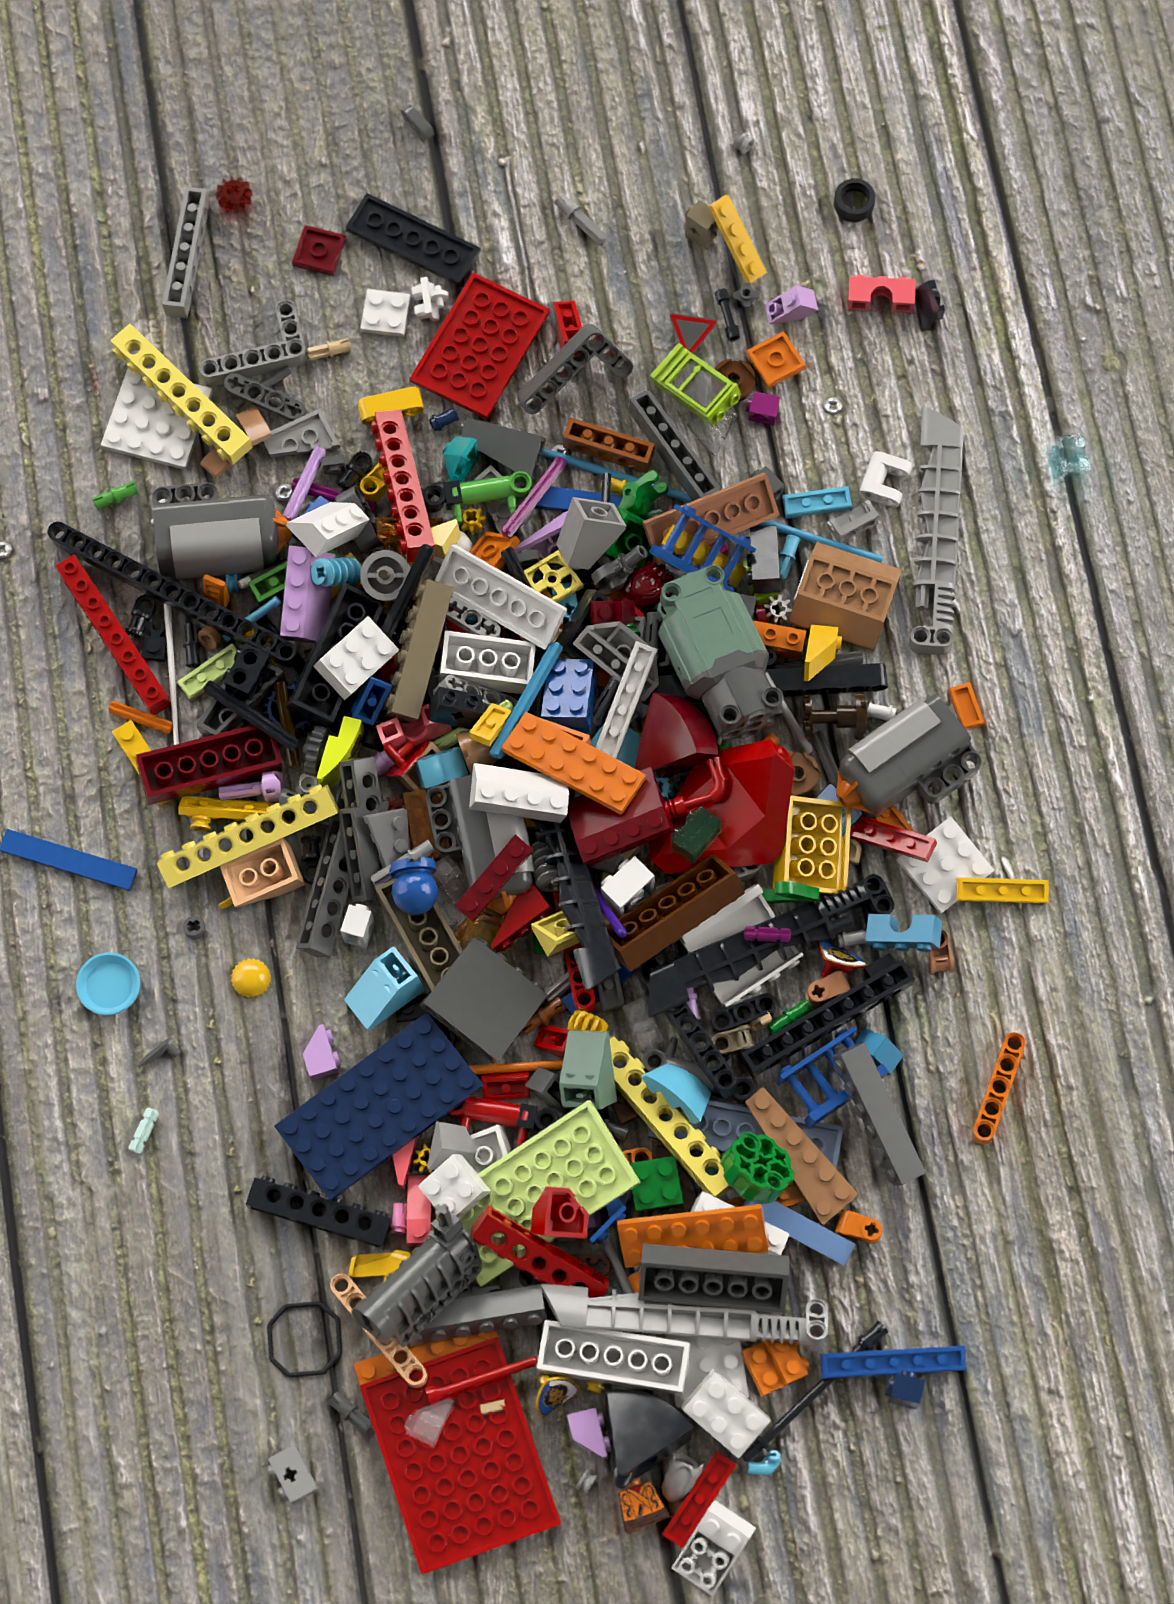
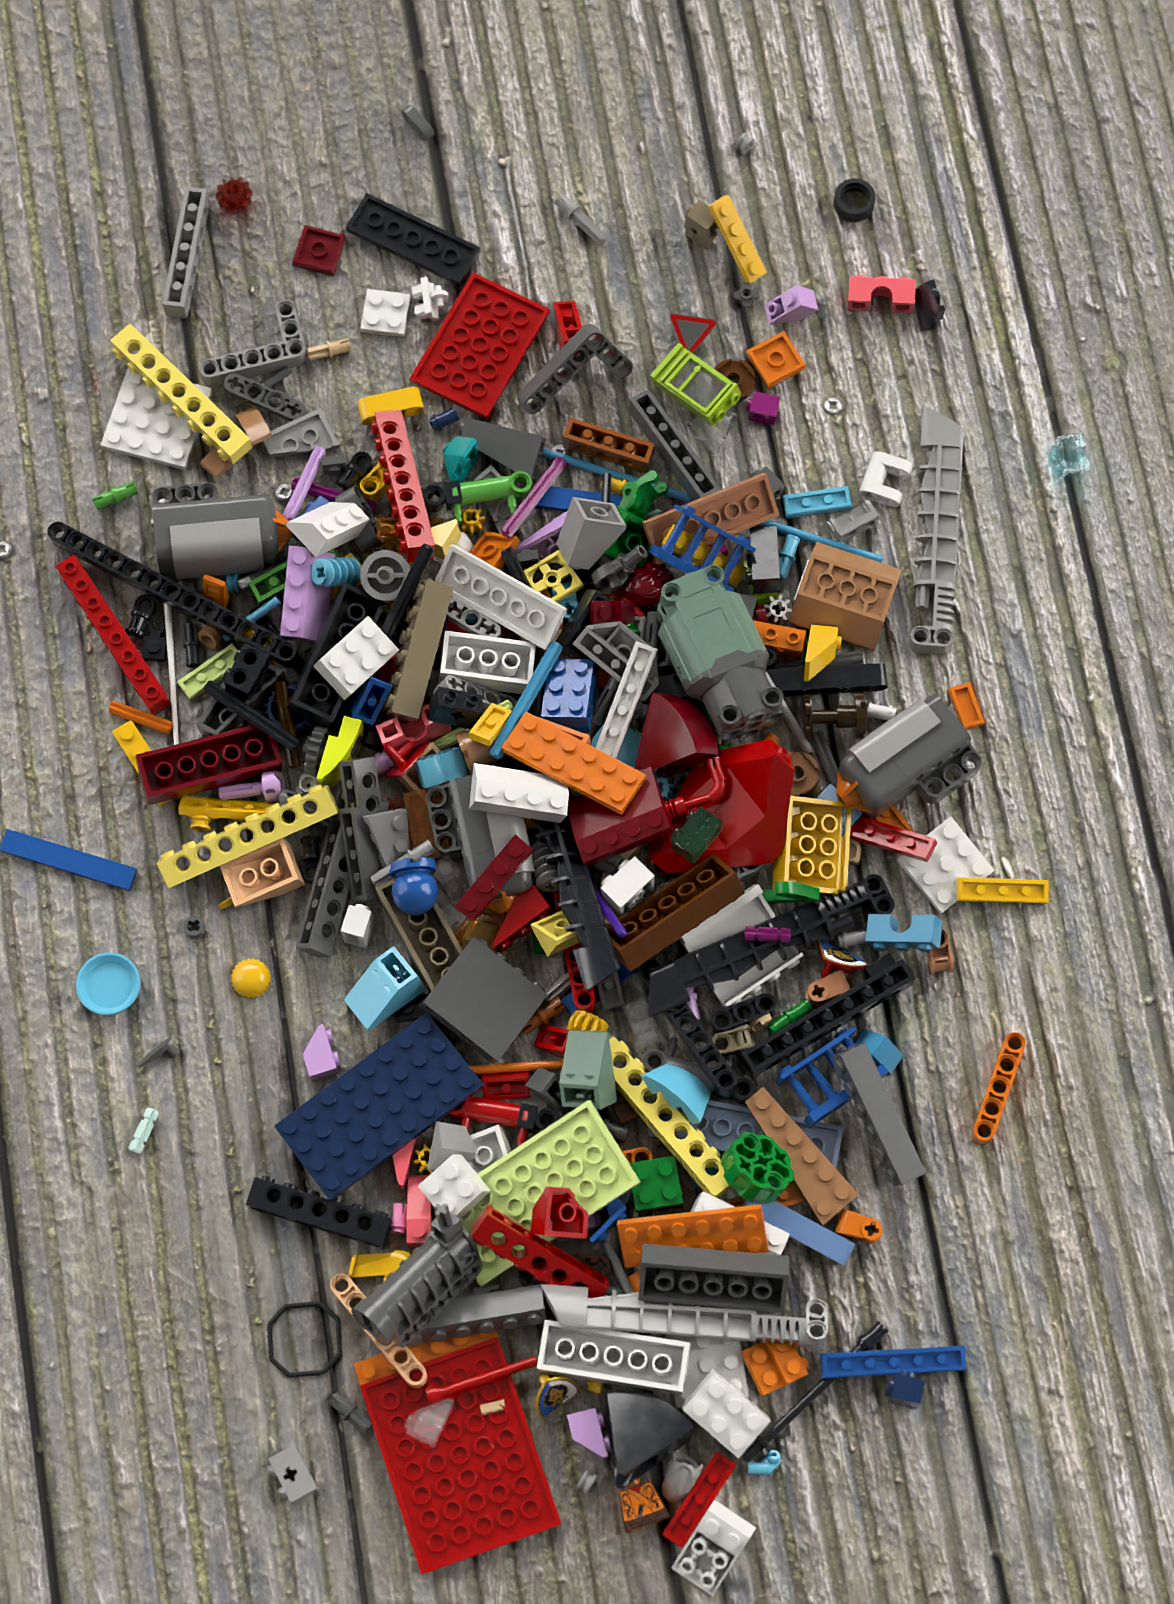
(723, 299): black bar -> none

